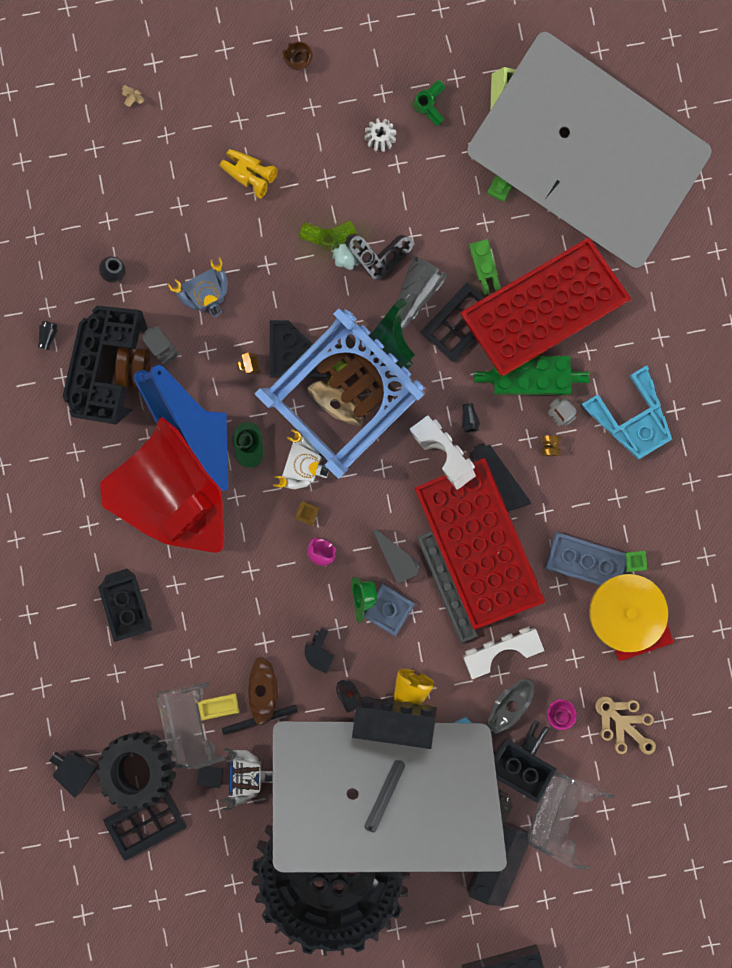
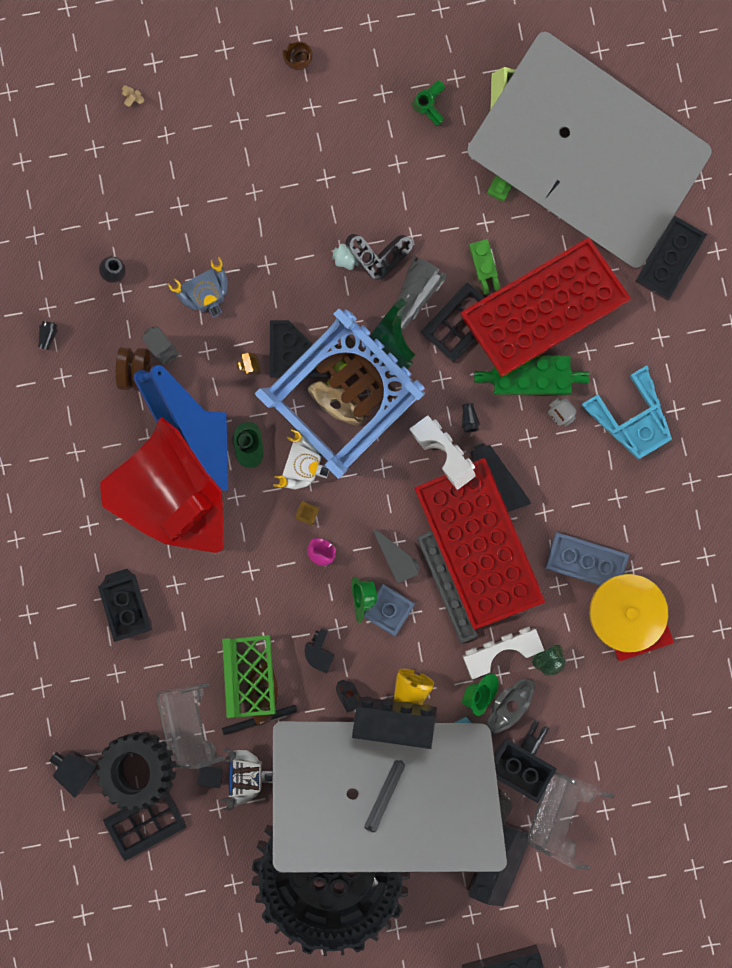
(93, 360): black slope -> none
(218, 706): light yellow tile -> none
(232, 681): none -> bright green fence
(246, 171): yellow piece -> none
(316, 234): clear neon green piece -> none
(385, 140): white gear -> none
(479, 695): none -> green piece
(550, 445): pearl gold wheel -> none
(550, 661): none -> clear green helmet
(561, 714): dark pink hair -> none
(623, 723): tan plant -> none
(635, 561): bright green tile -> none
(670, 258): none -> black plate

